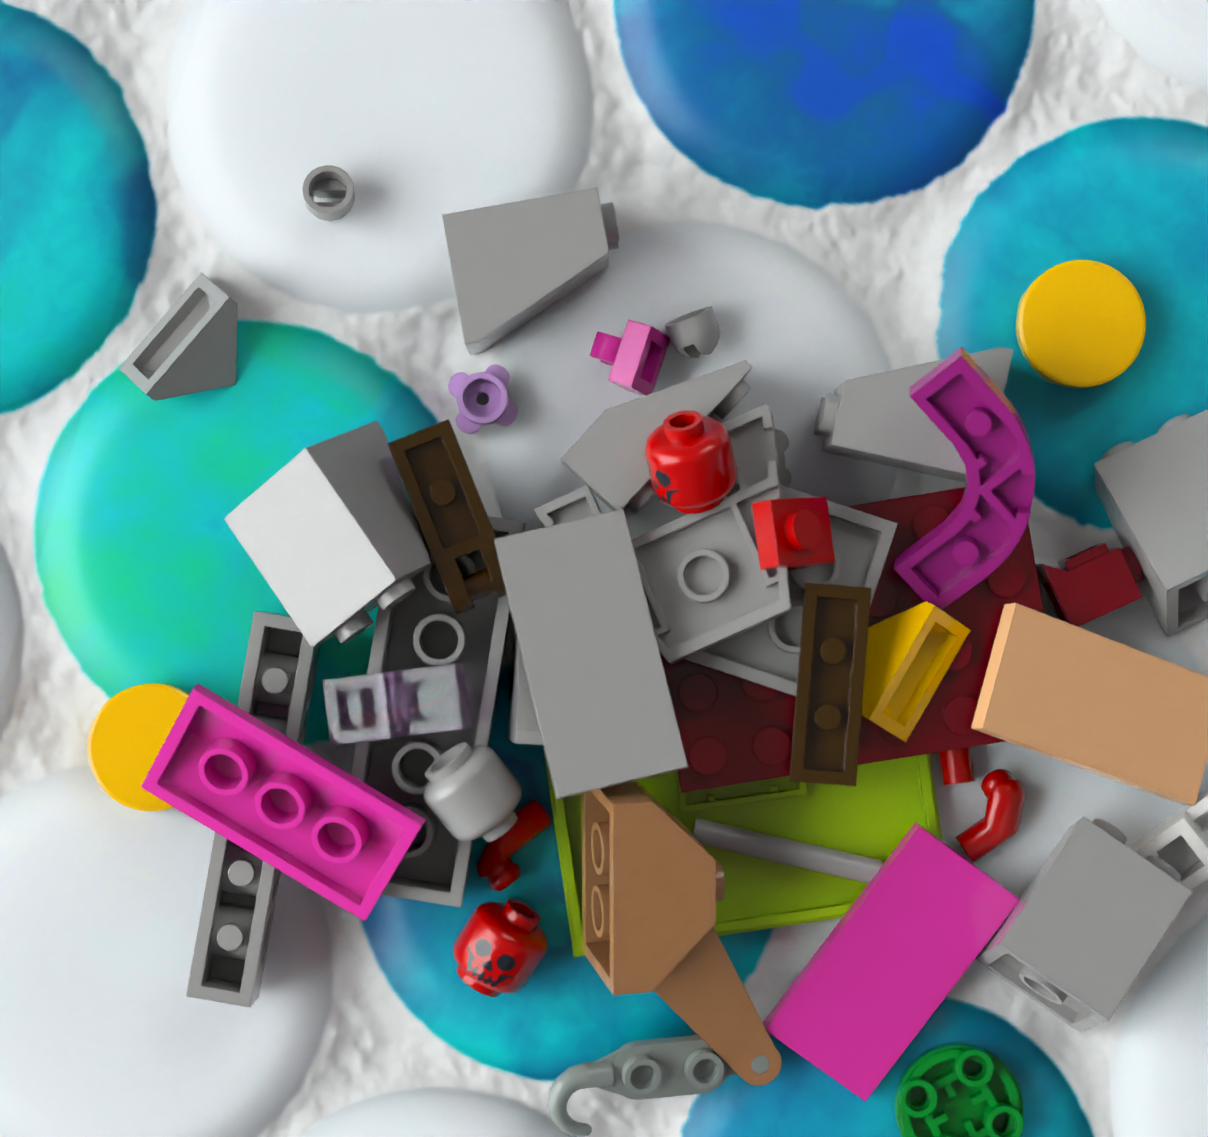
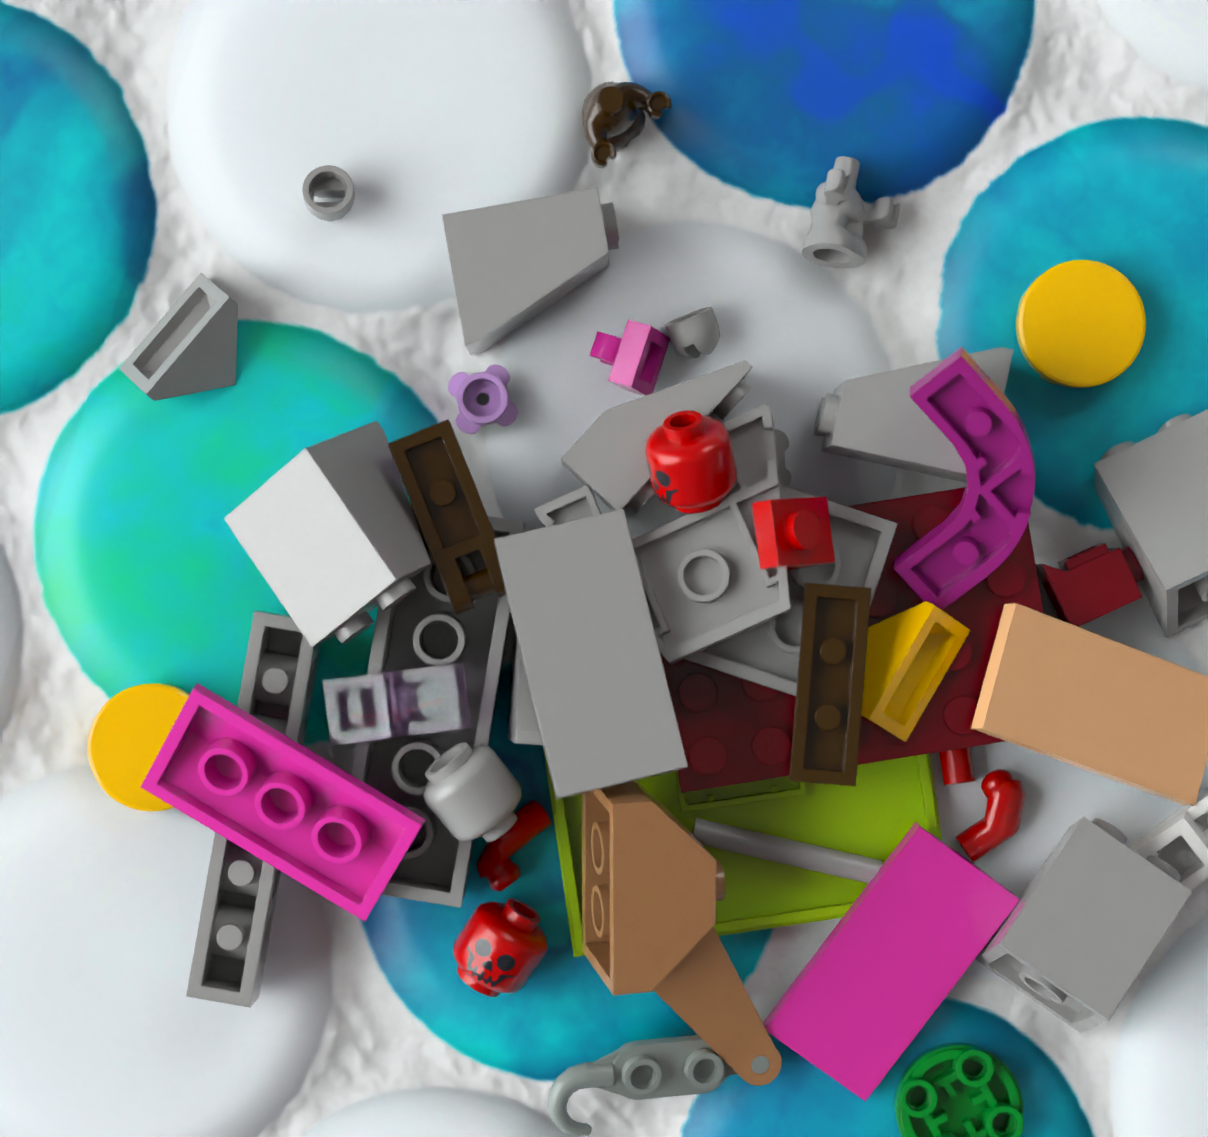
(616, 115): none -> dark brown piece
(840, 218): none -> light grey piece

